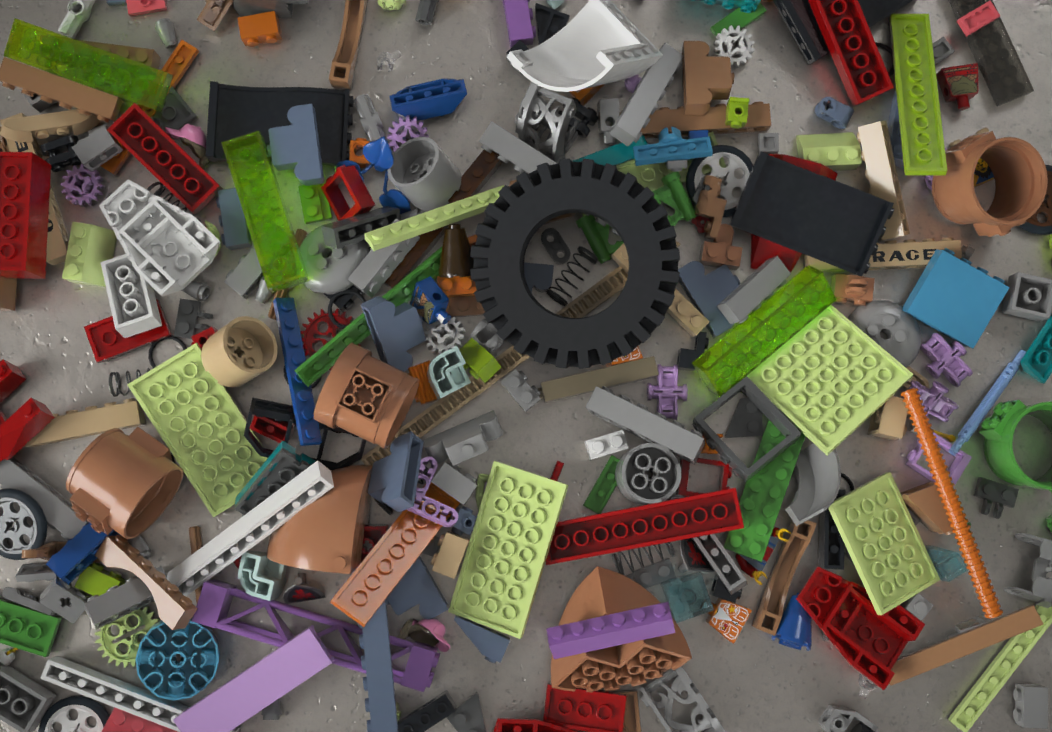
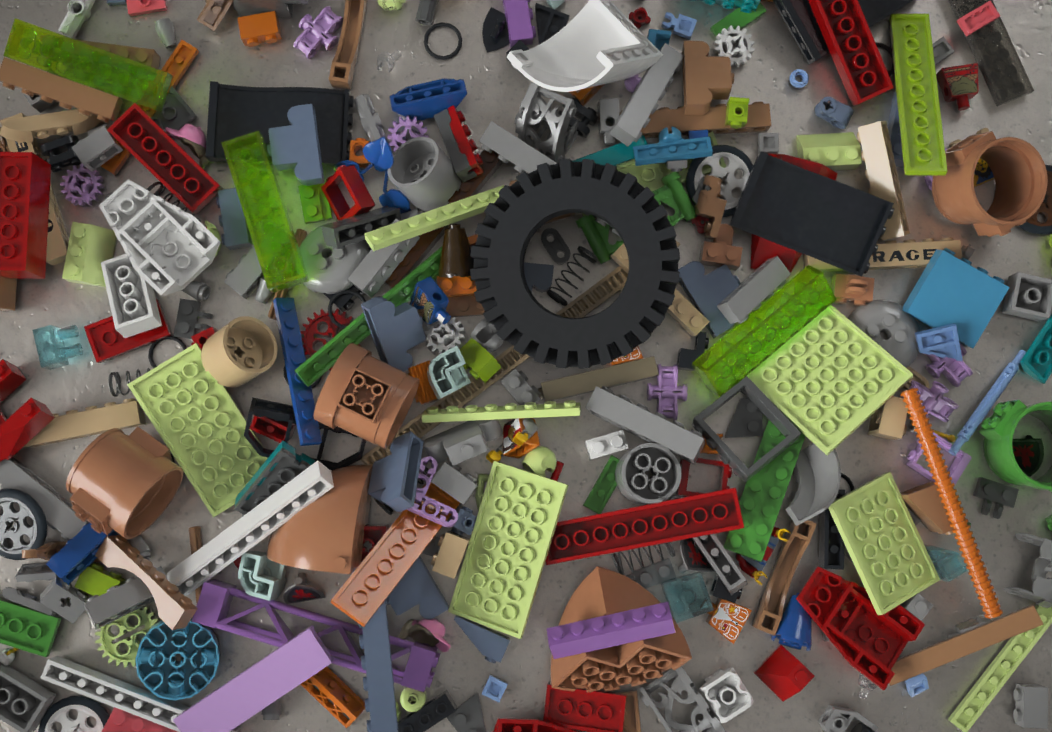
(51, 346): none -> clear light blue brick
(318, 32): none -> lavender axle
(338, 692): none -> orange fence
(414, 704): none -> yellowish green head
(445, 25): none -> black piece
(458, 143): none -> piece
(494, 688): none -> light blue plate
(495, 31): none -> black shield
(509, 411): none -> yellowish green plate
(518, 439): none -> torso
(540, 460): none -> yellowish green helmet
(641, 12): none -> red plate
(658, 37): none -> dark azure panel
(682, 25): none -> light blue plate
(726, 694): none -> white piece
(784, 673): none -> red slope
(799, 73): none -> light blue plate
(917, 684): none -> light blue plate
(940, 341): none -> medium blue wing
(1028, 454): none -> shield

